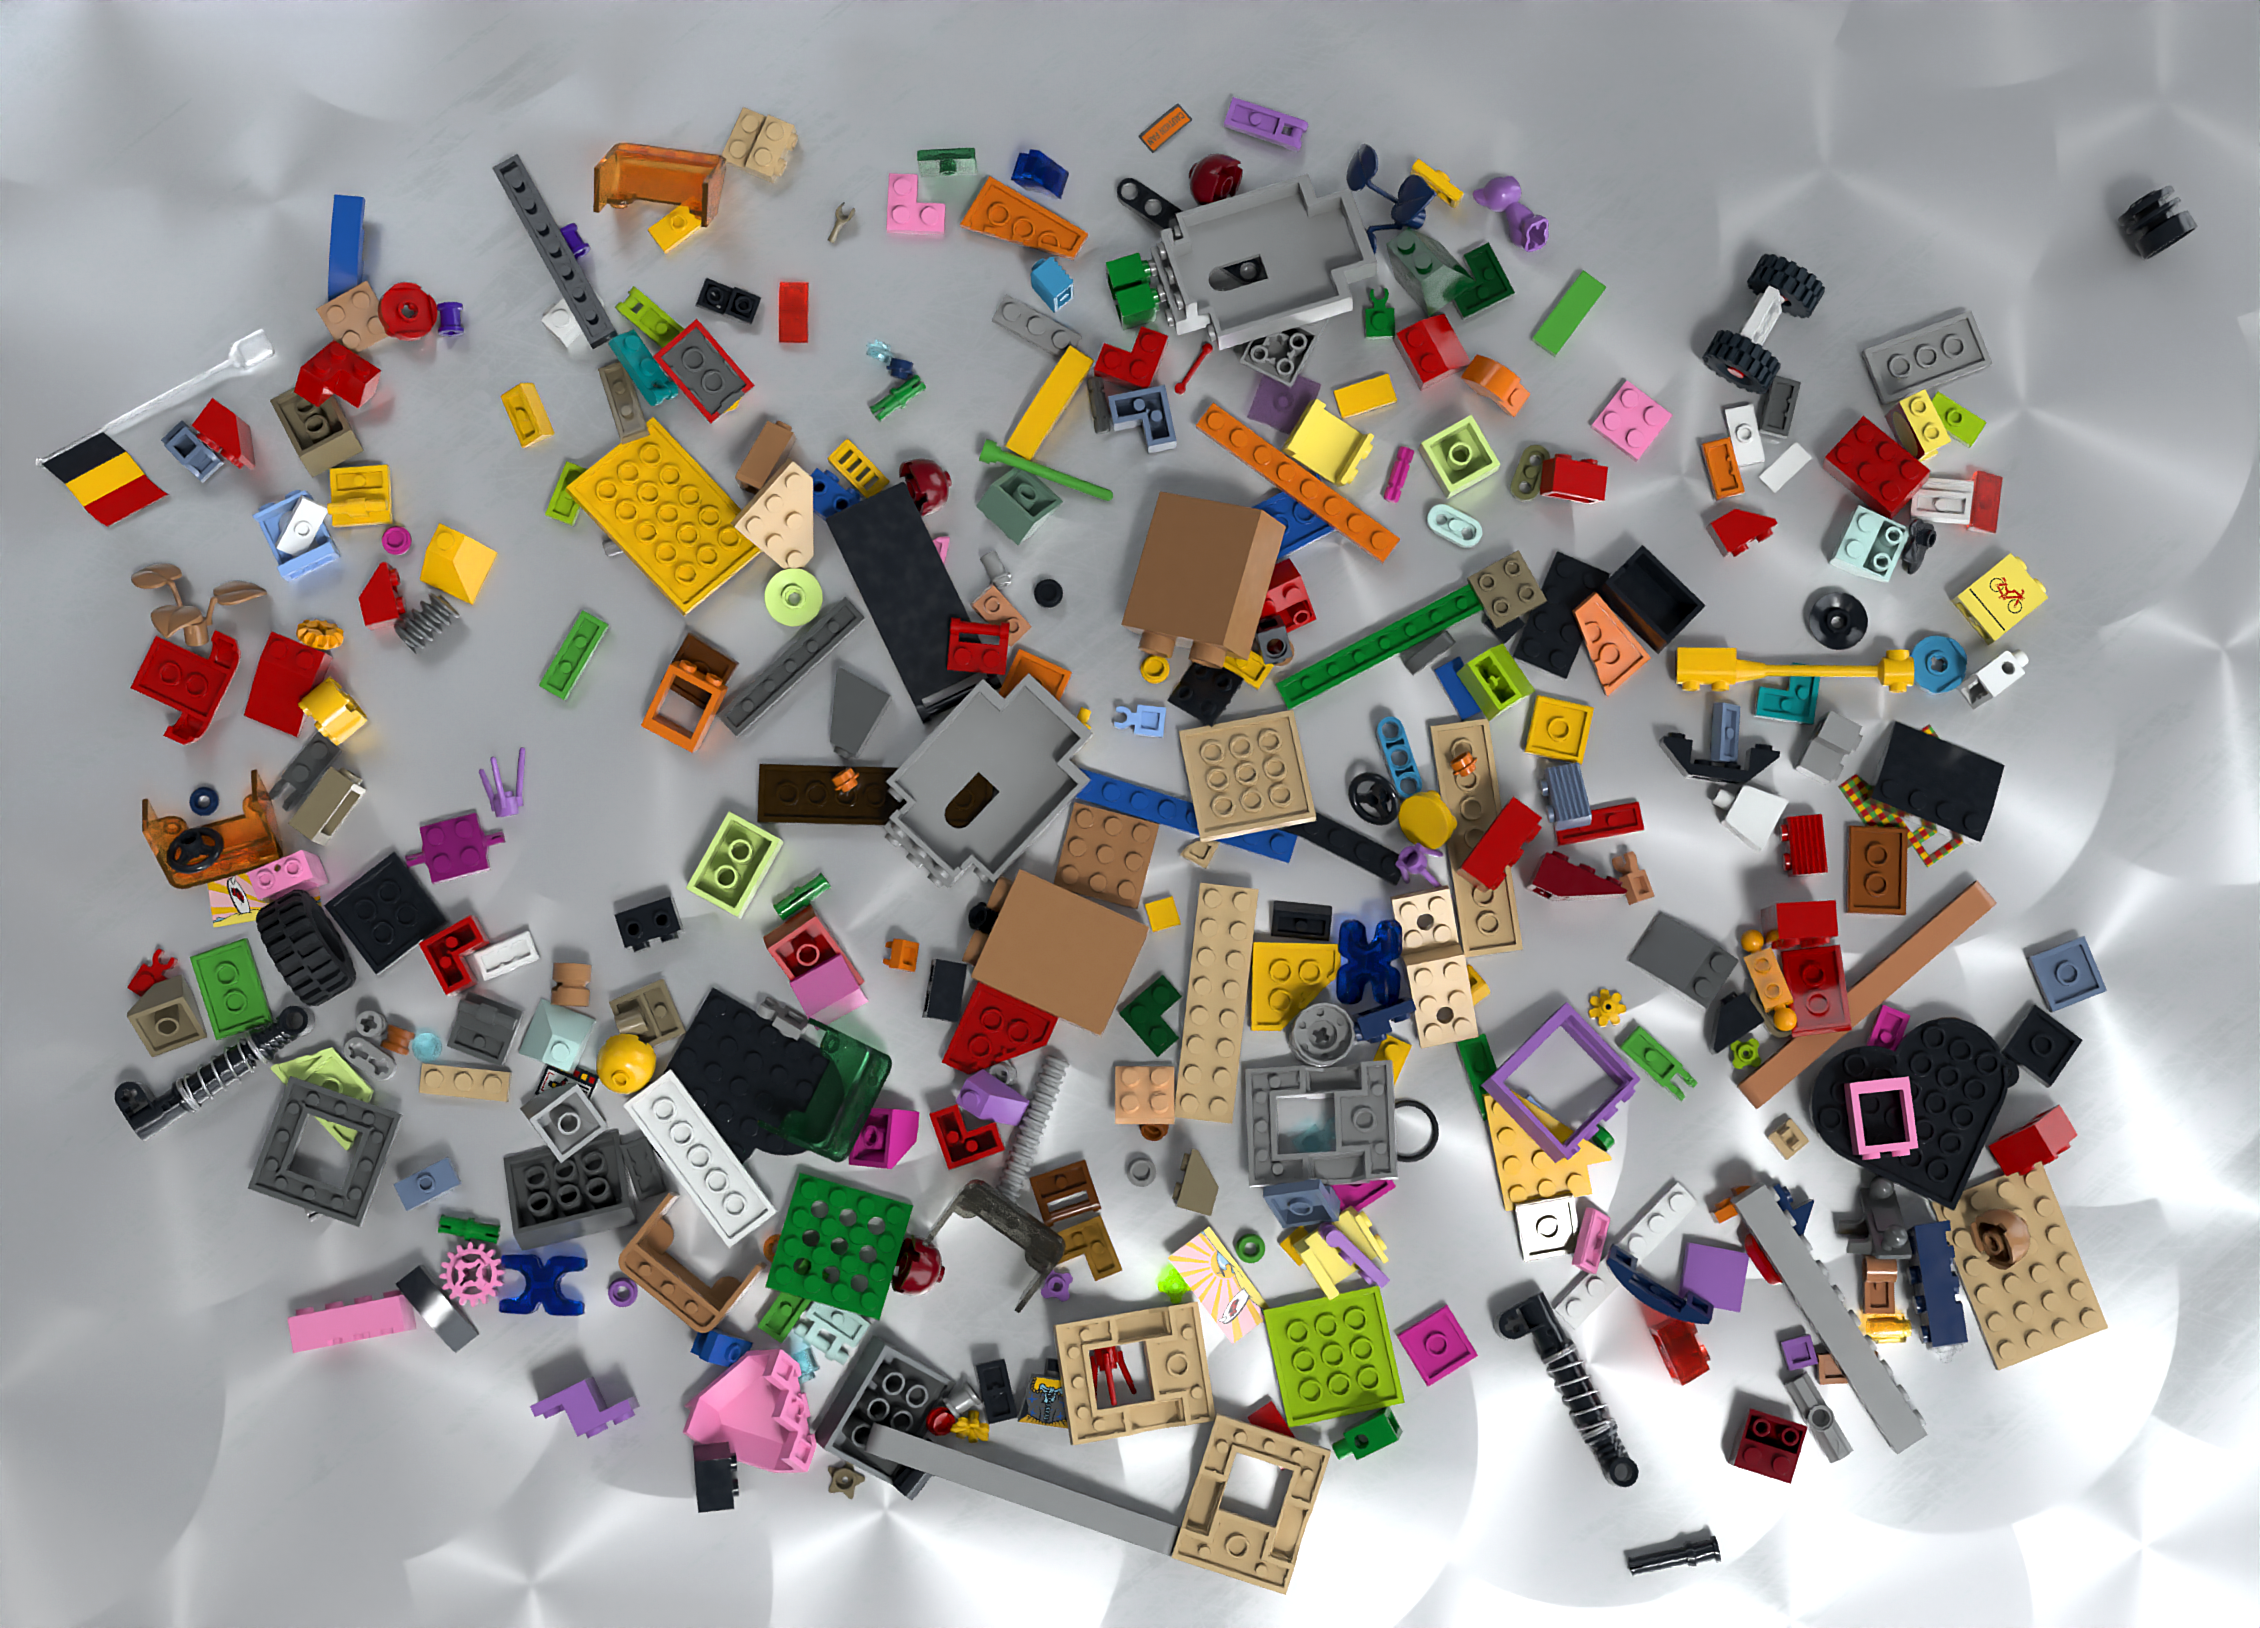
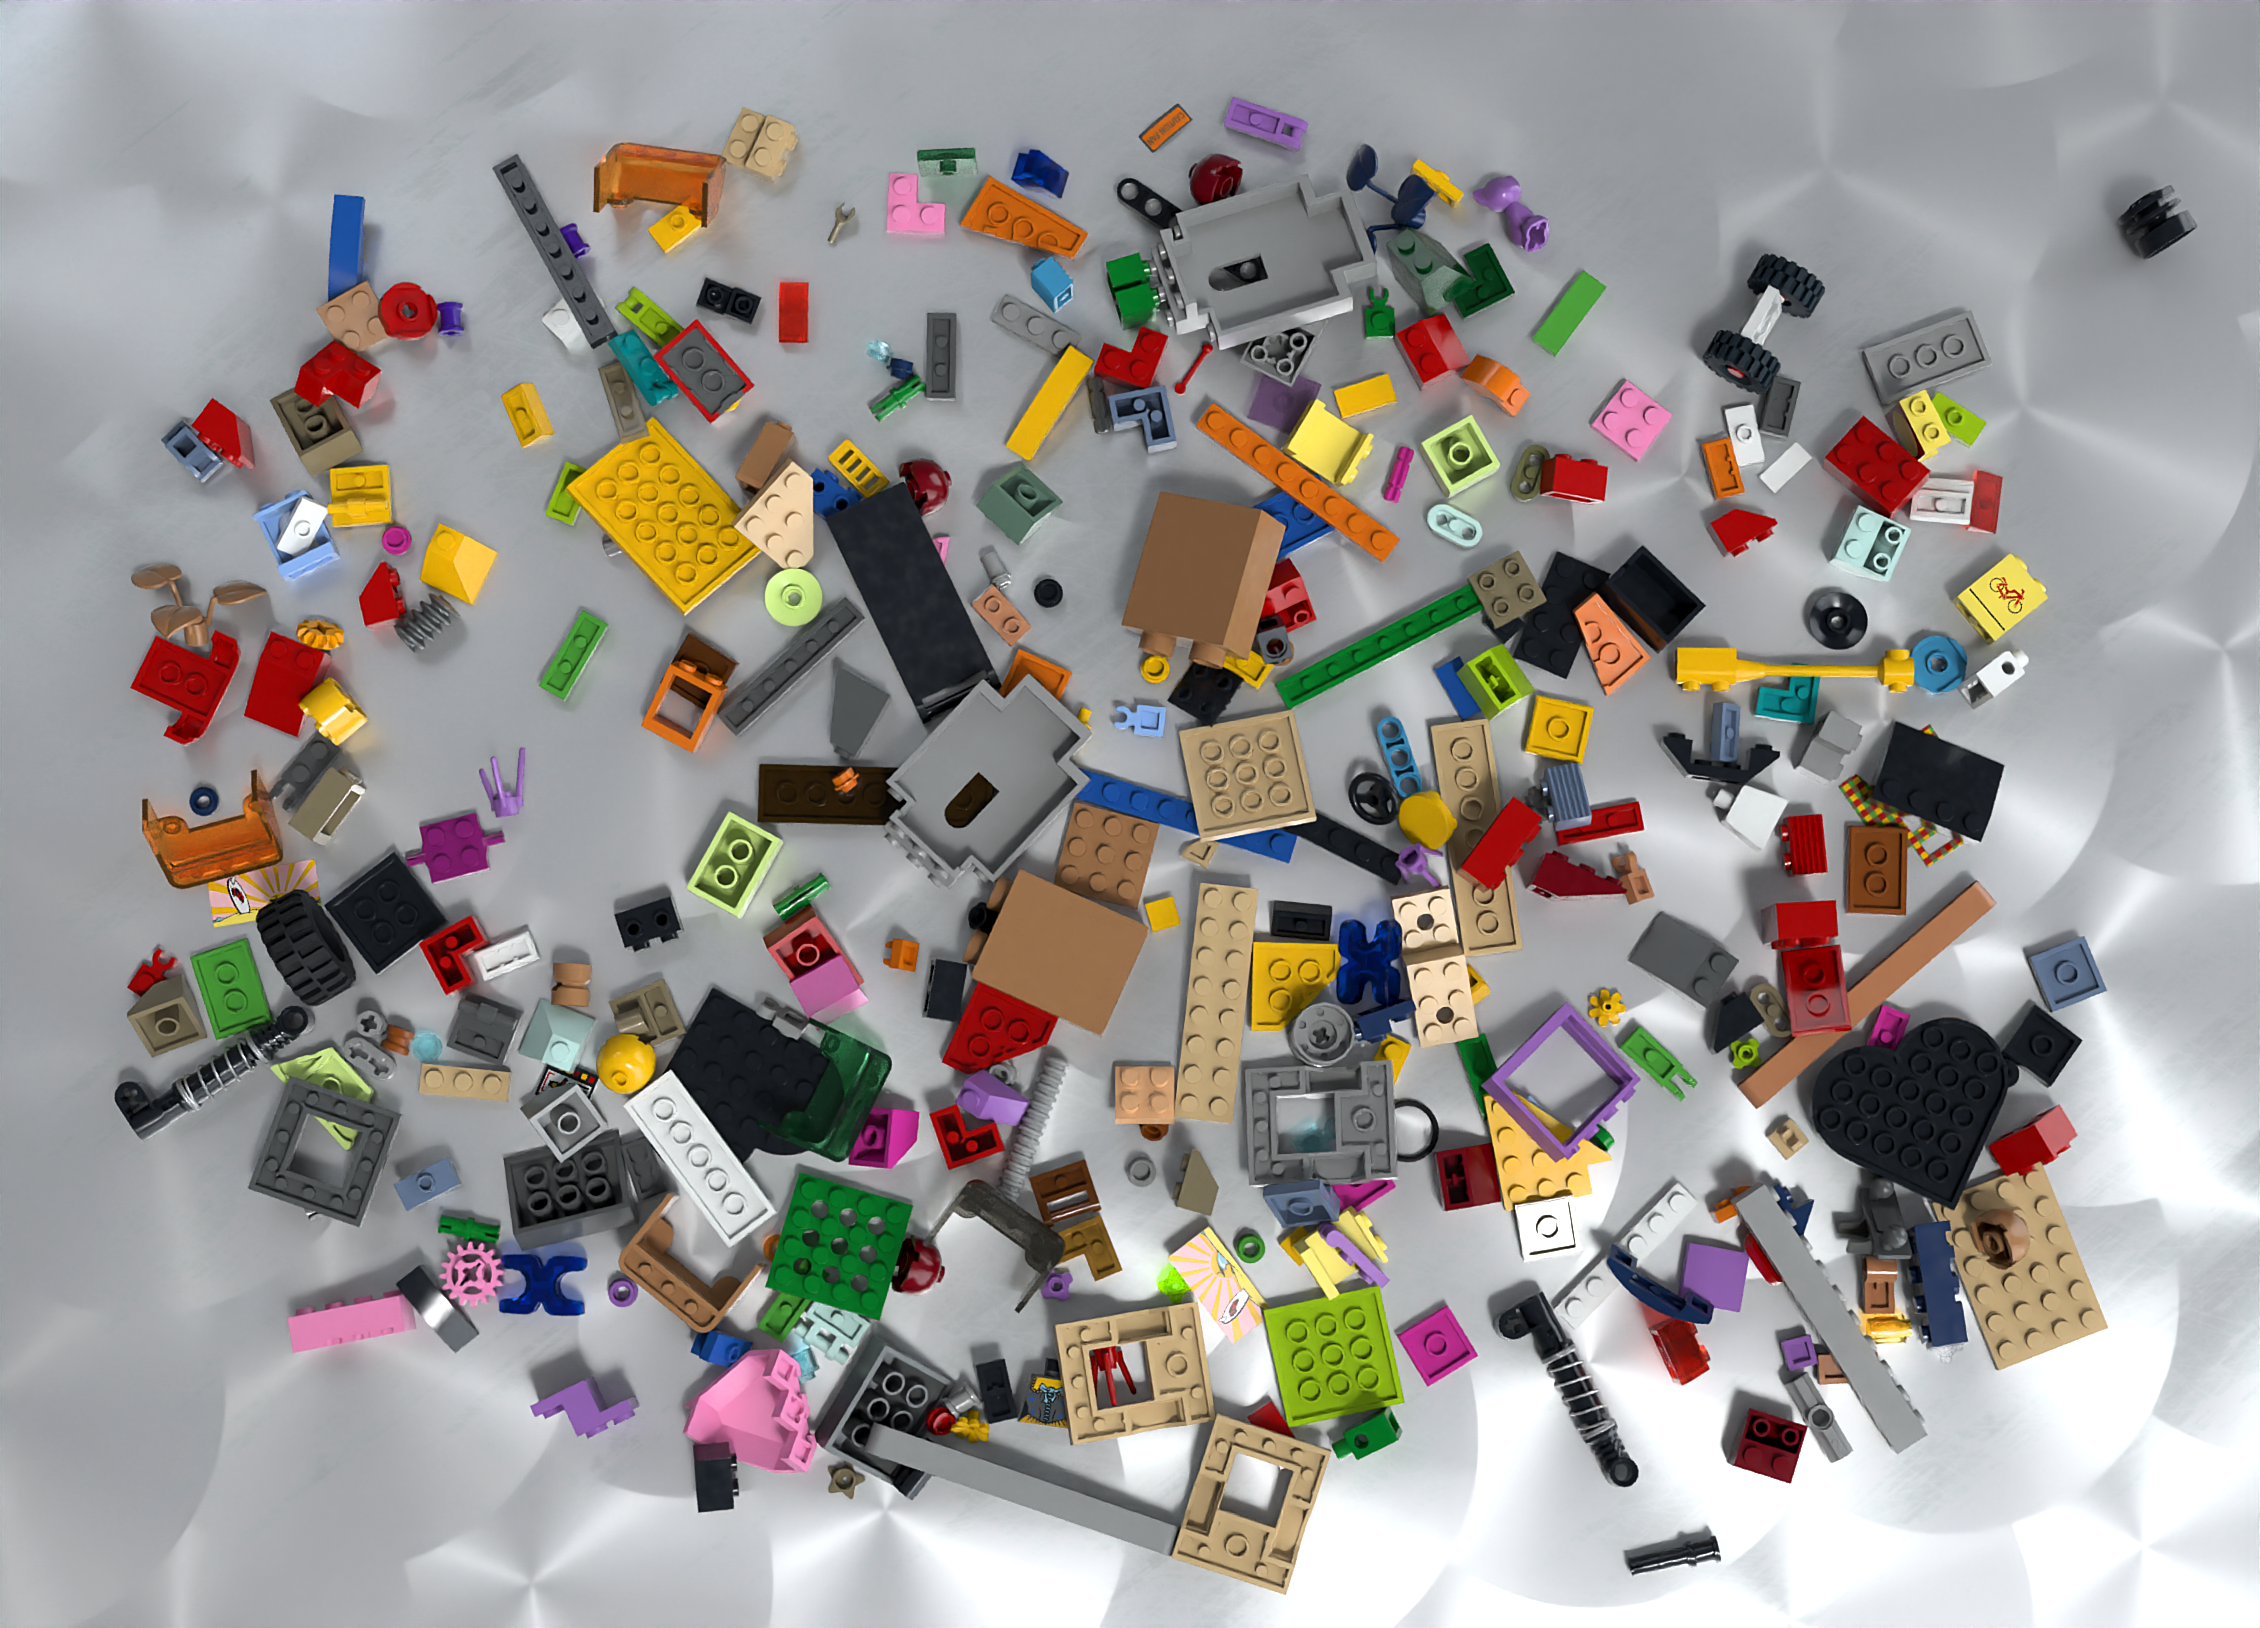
(106, 475): flag -> none
(193, 847): black piece -> none
(297, 871): bright pink window -> none
(941, 357): none -> dark grey plate
(978, 656): red plate -> none
(993, 453): bright green piece -> none
(1145, 1015): dark green plate -> none
(1430, 653): dark grey beam -> none
(1463, 764): orange plate -> none
(1466, 1177): none -> dark red slope
(1534, 802): none -> flat silver plant
(1591, 1240): bright pink plate -> none
(1768, 980): light orange plate -> none
(1852, 1093): bright pink window -> none
(1922, 538): black plate -> none

